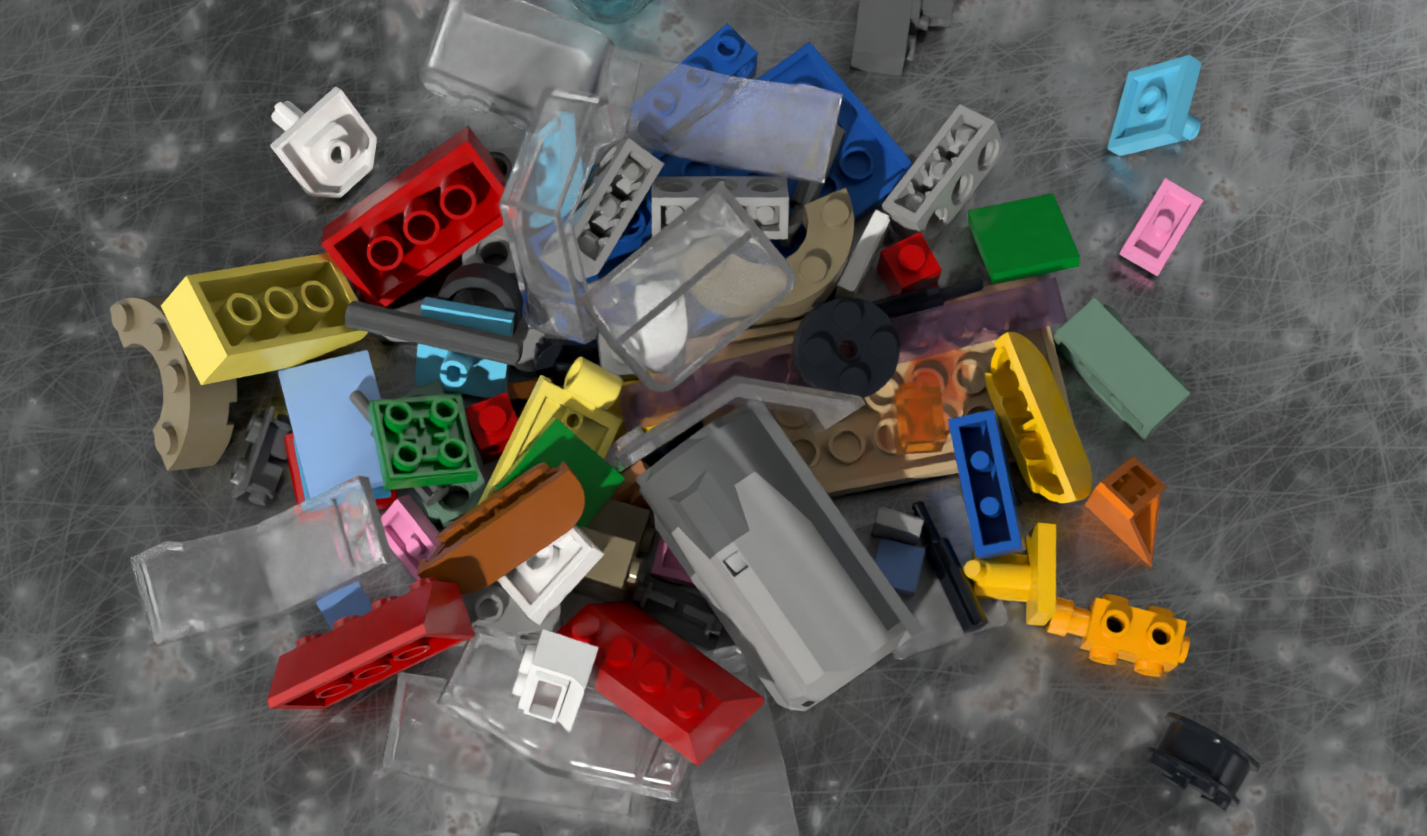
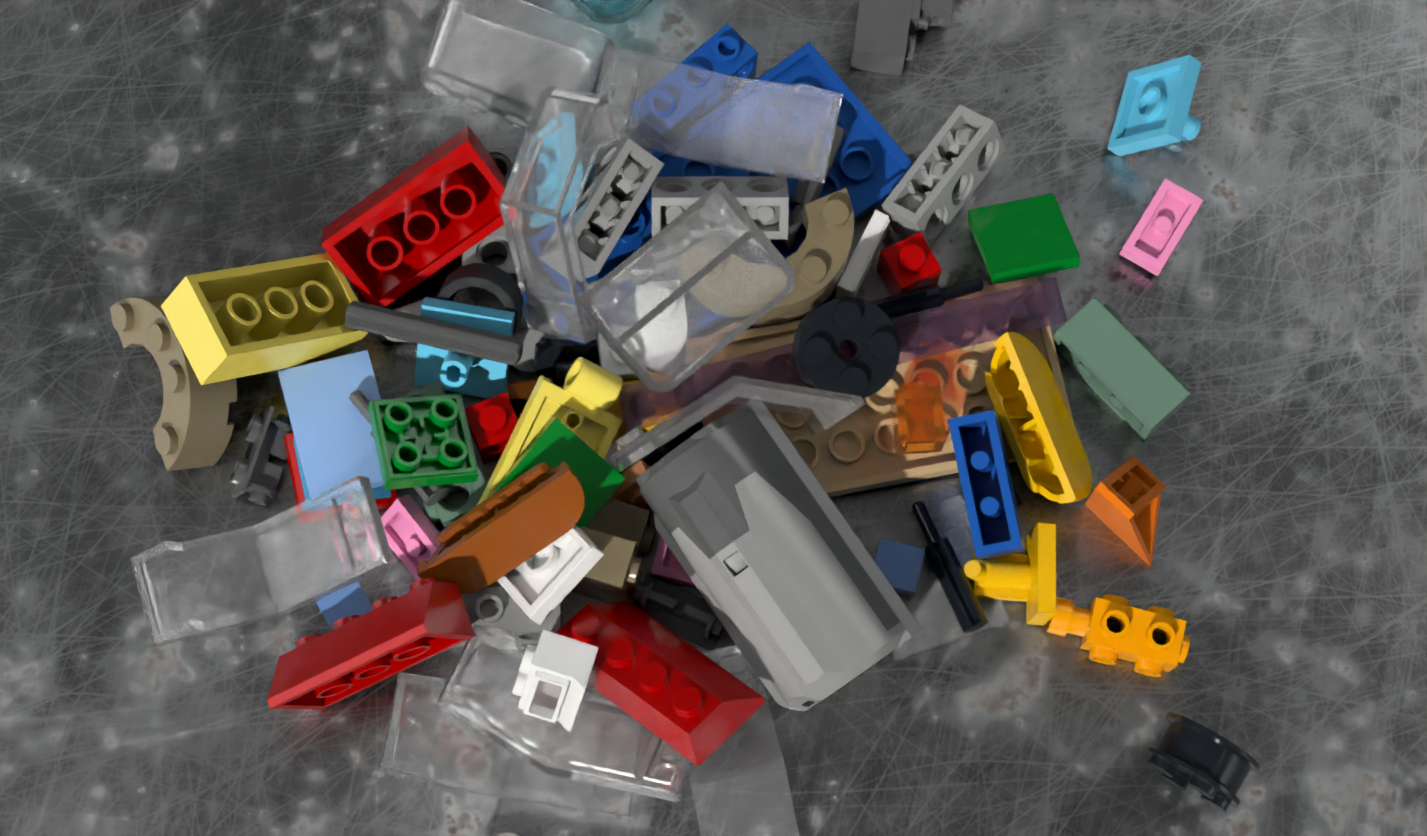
(326, 146): white piece -> none
(897, 526): light grey tile -> none

